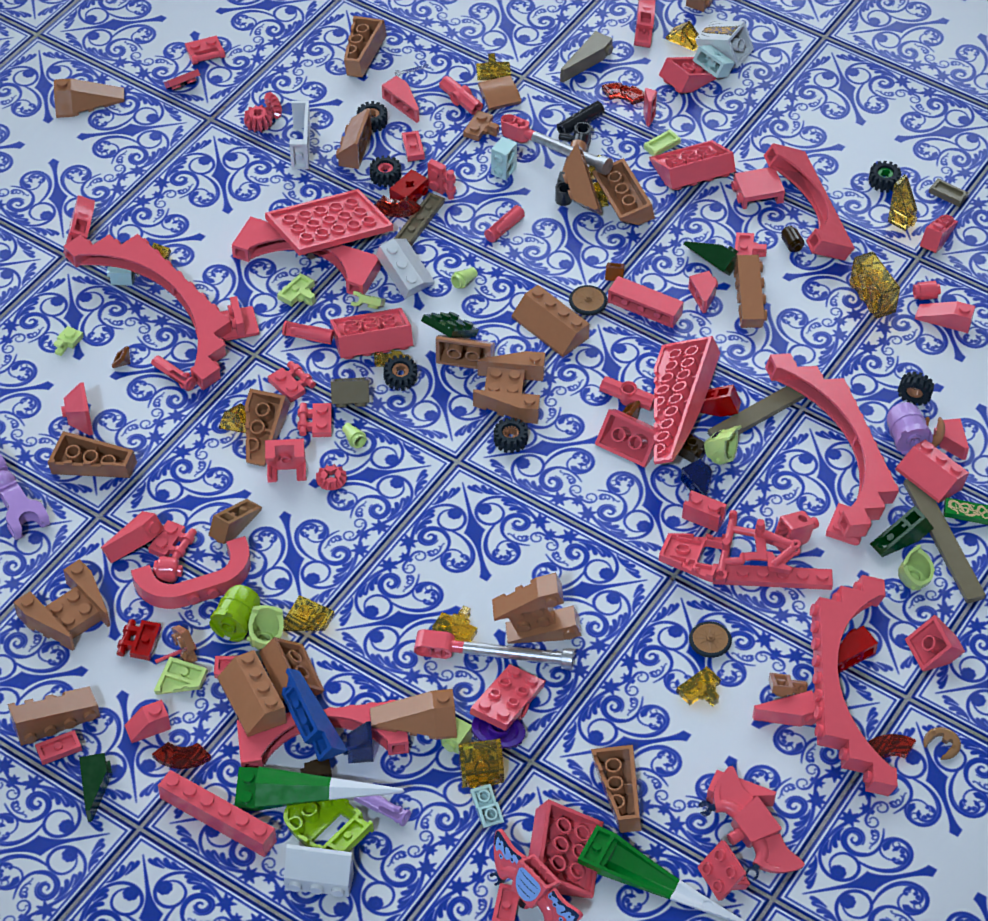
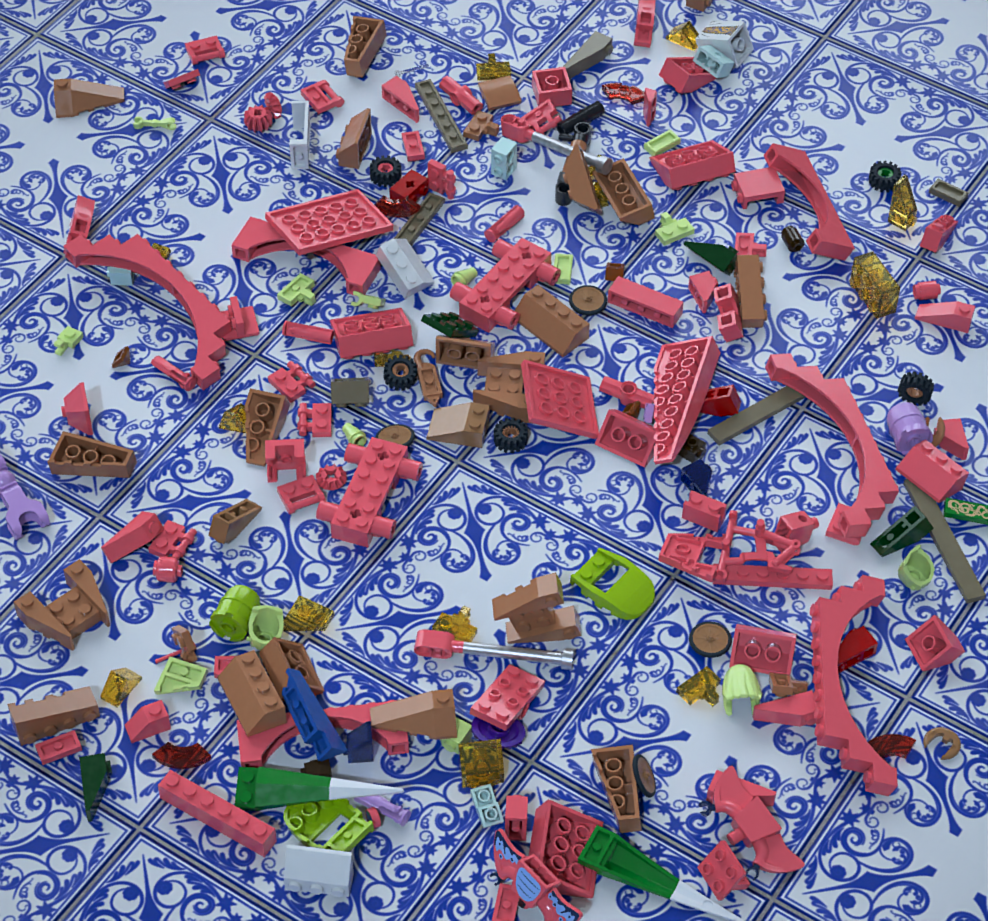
(119, 685): none -> clear yellow slope
(144, 642): red plate -> none
(167, 123): none -> yellowish green piece
(196, 589): coral arch -> none
(299, 490): none -> coral plate
(318, 99): none -> coral plate
(373, 815): none -> coral tile
(378, 471): none -> coral piece
(380, 113): black bush -> none
(397, 434): none -> medium nougat wheel
(428, 378): none -> nougat plate
(441, 116): none -> dark tan tile
(460, 424): none -> medium nougat slope
(490, 298): none -> coral piece
(516, 817): none -> coral brick
(540, 115): none -> coral plate
(552, 85): none -> coral brick
(559, 399): none -> coral plate
(564, 263): none -> yellowish green tile
(627, 597): none -> lime slope
(644, 775): none -> wheel
(648, 412): none -> lavender tile
(673, 230): none -> yellowish green hinge
(722, 445): yellowish green helmet -> none
(730, 318): none -> coral arch
(740, 683): none -> yellowish green hair
(763, 649): none -> coral slope

